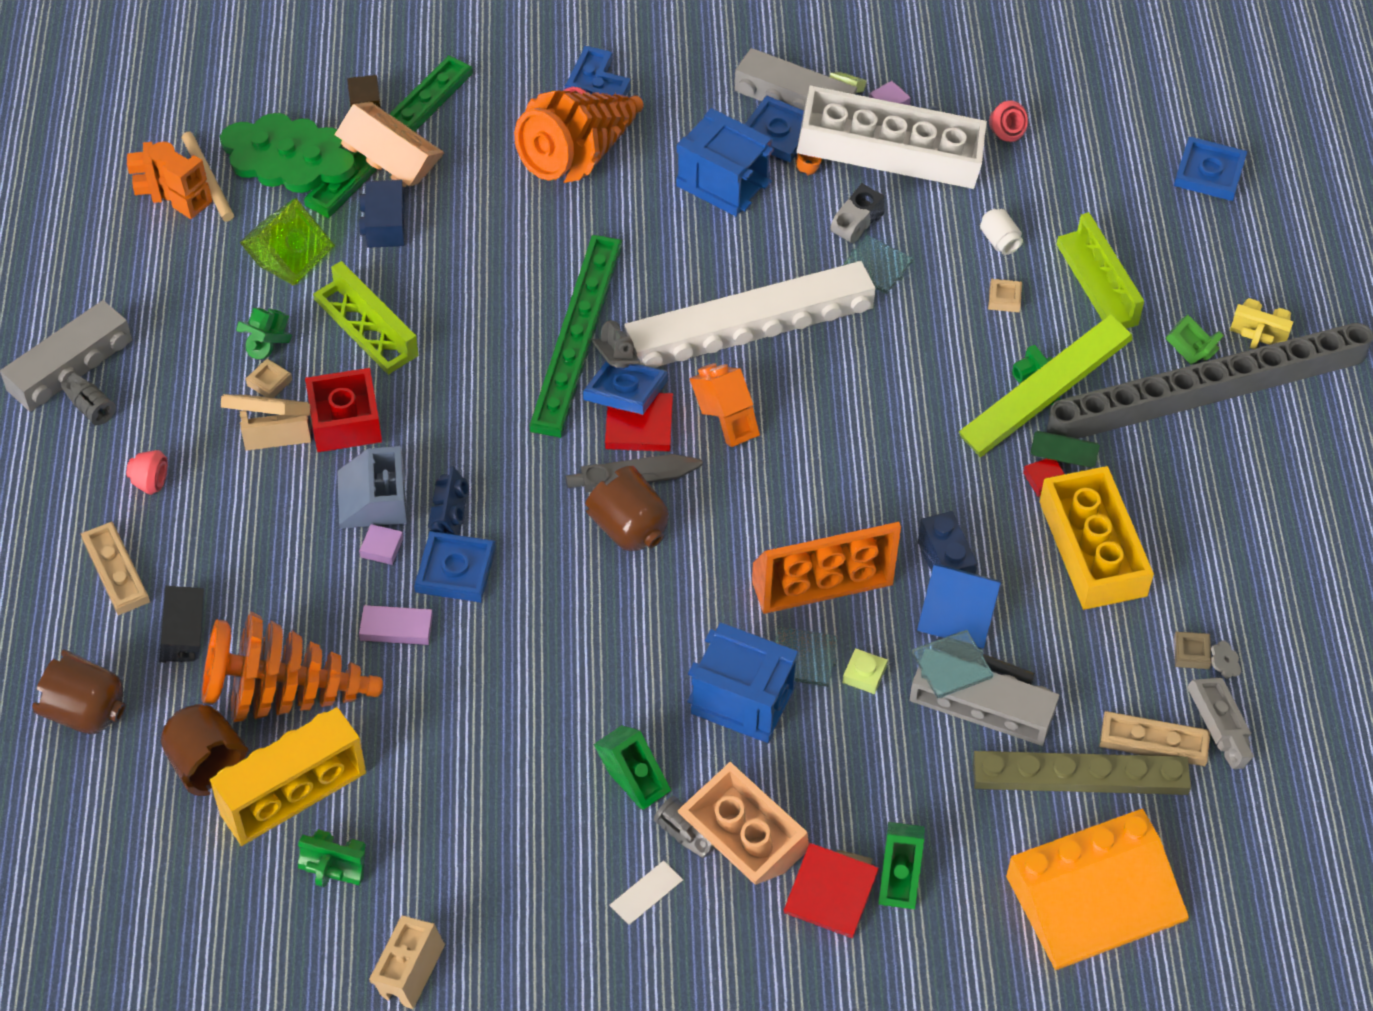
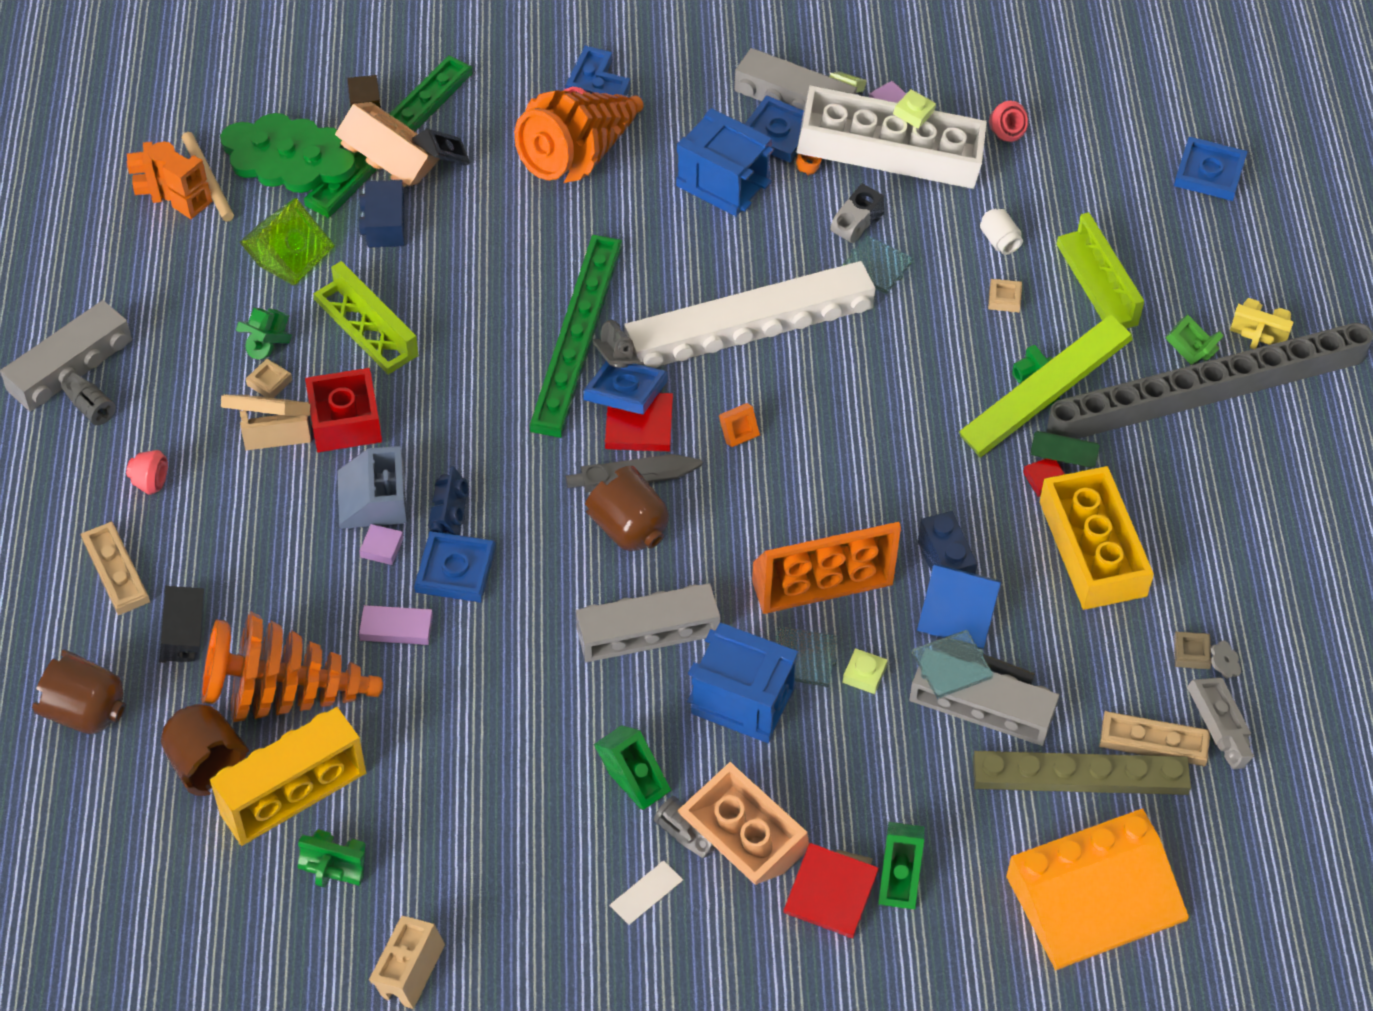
(442, 146): none -> black slope
(647, 622): none -> light grey brick
(720, 390): orange brick -> none
(914, 108): none -> yellowish green plate

